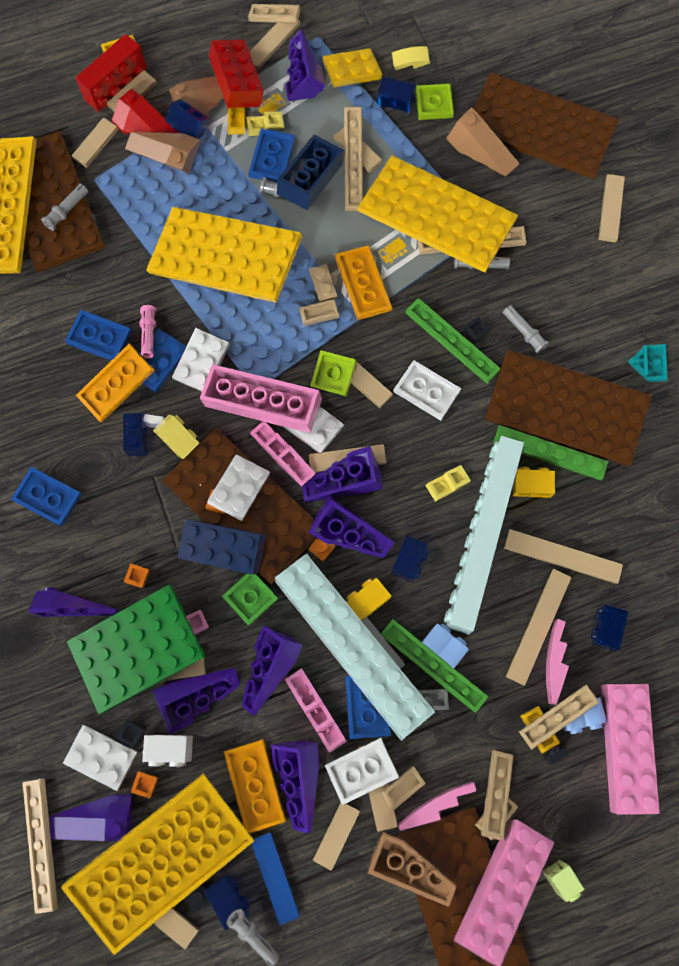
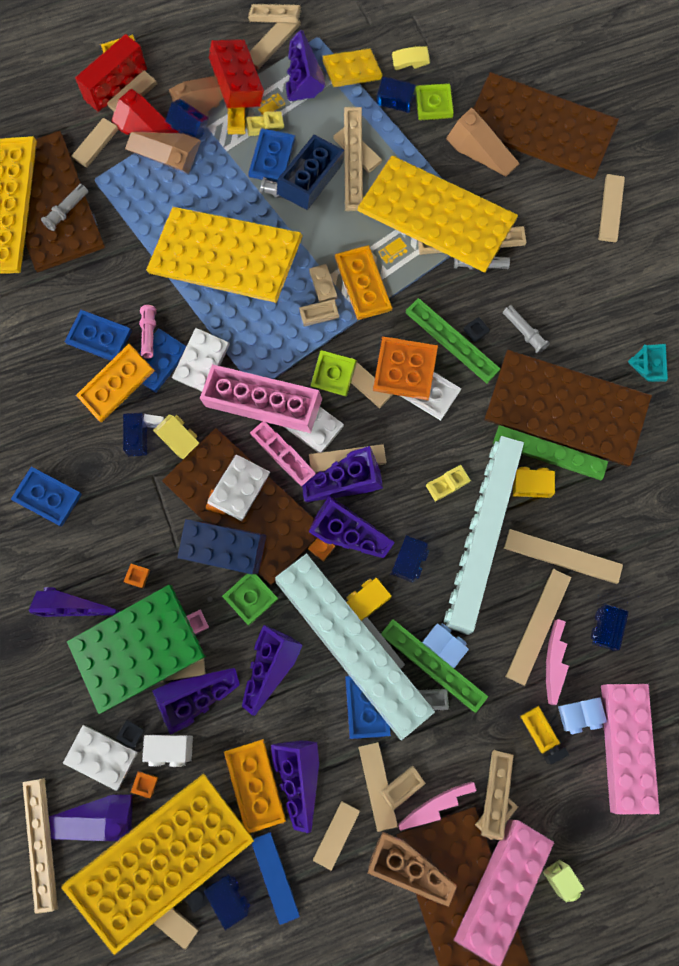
(247, 932): light grey pin -> none
(315, 710): bright pink slope -> none
(361, 771): white plate -> none
(405, 368): none -> orange plate
(558, 716): tan tile -> none

